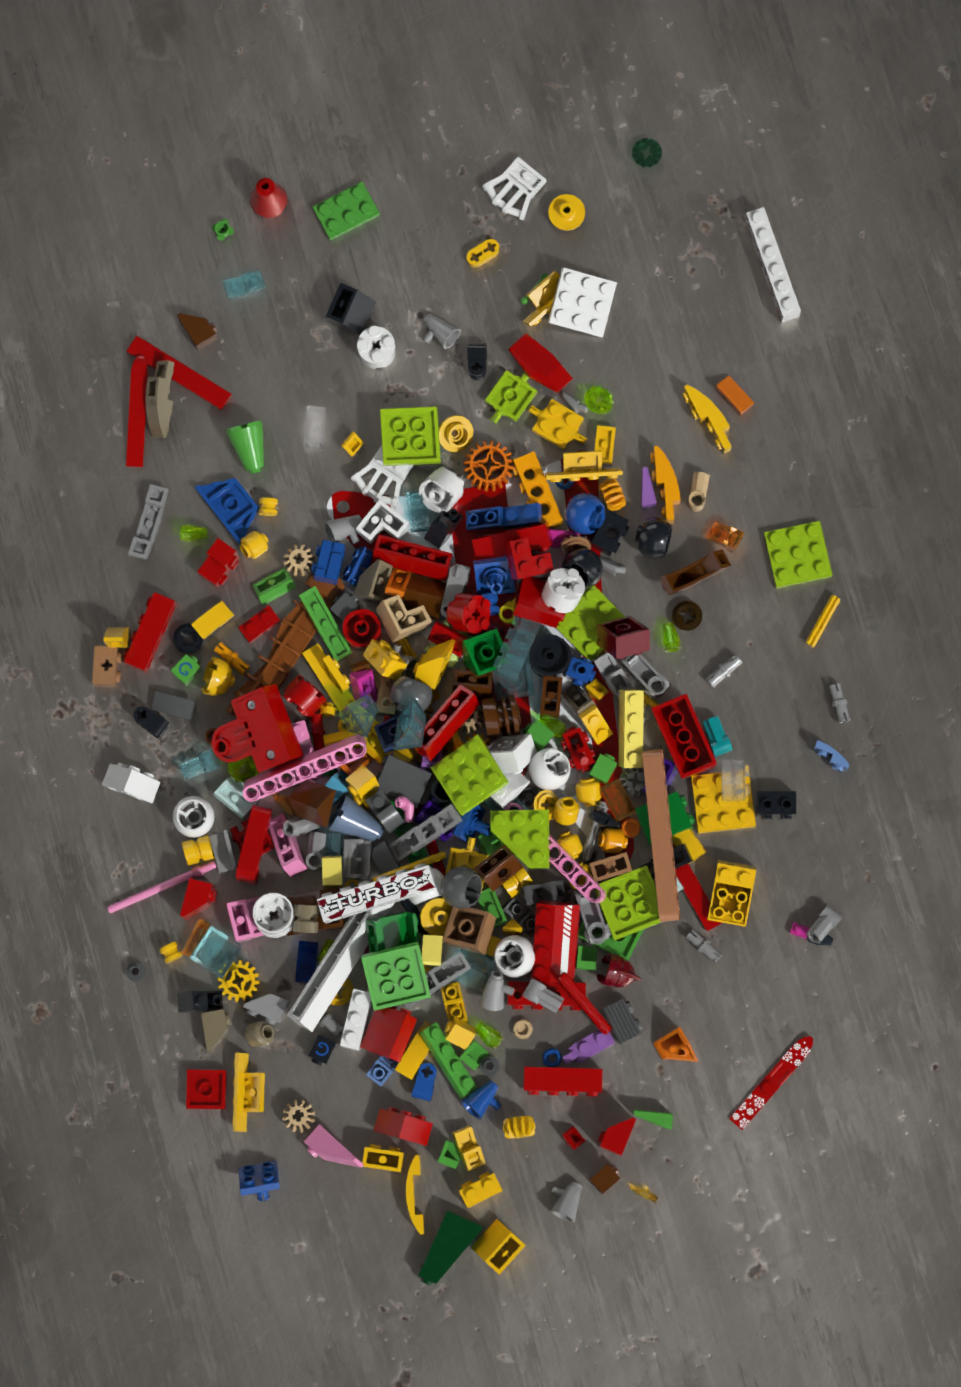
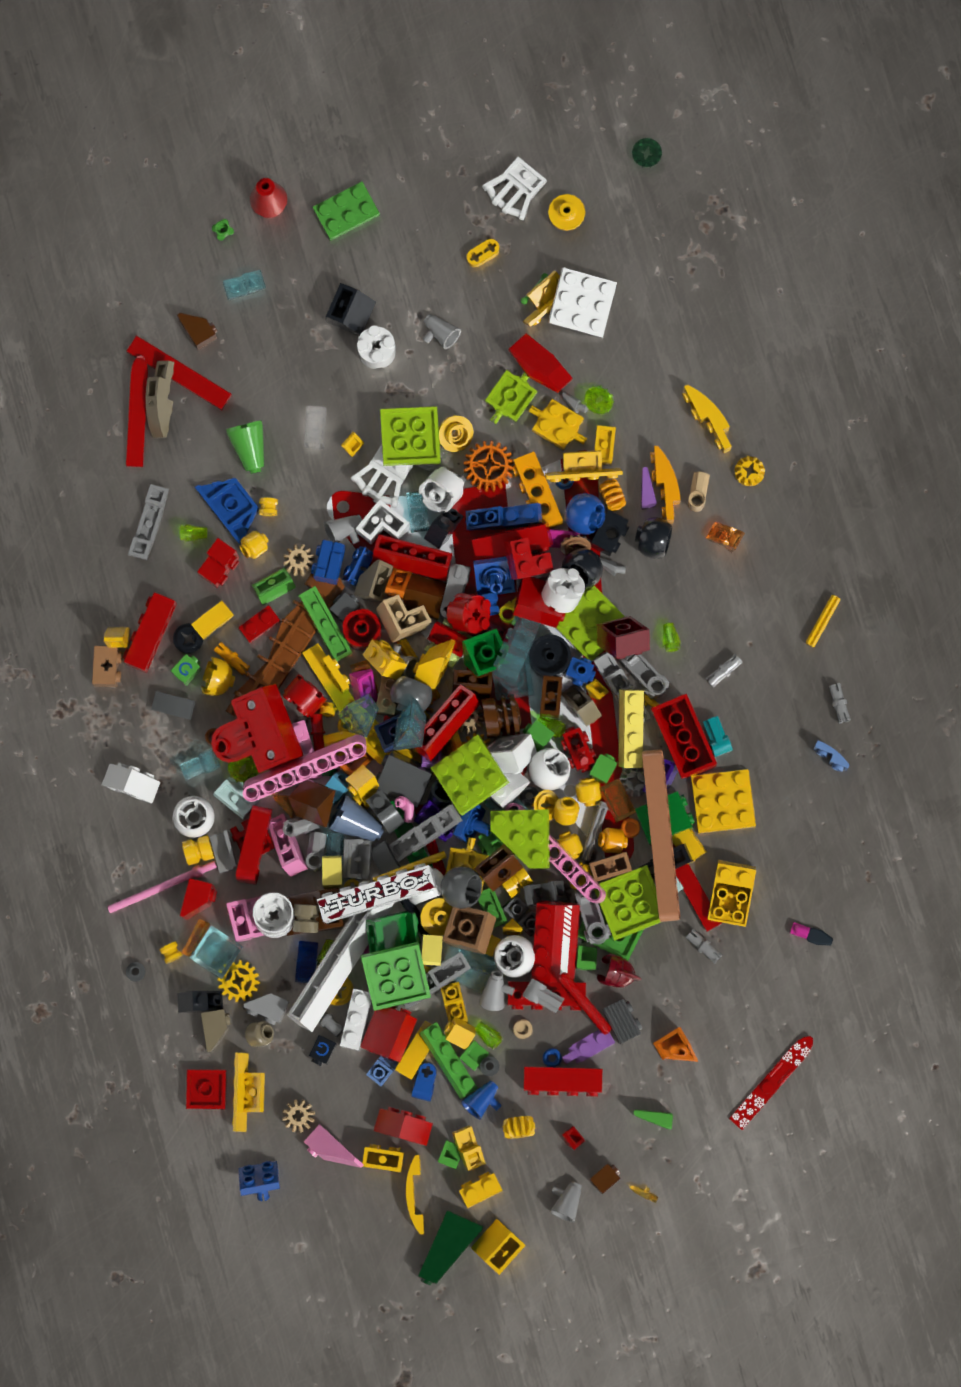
(154, 723): black piece -> none
(477, 358): black piece -> none
(595, 724): yellow plate -> none
(604, 819): black axle -> none
(616, 1136): red slope -> none
(695, 573): reddish brown arch -> none
(695, 613): dark brown gear -> none
(733, 780): clear brick -> none
(734, 395): orange slope -> none
(741, 473): none -> yellow gear
(772, 264): white brick -> none
(776, 804): black brick -> none
(798, 554): lime plate -> none
(826, 921): light grey piece -> none

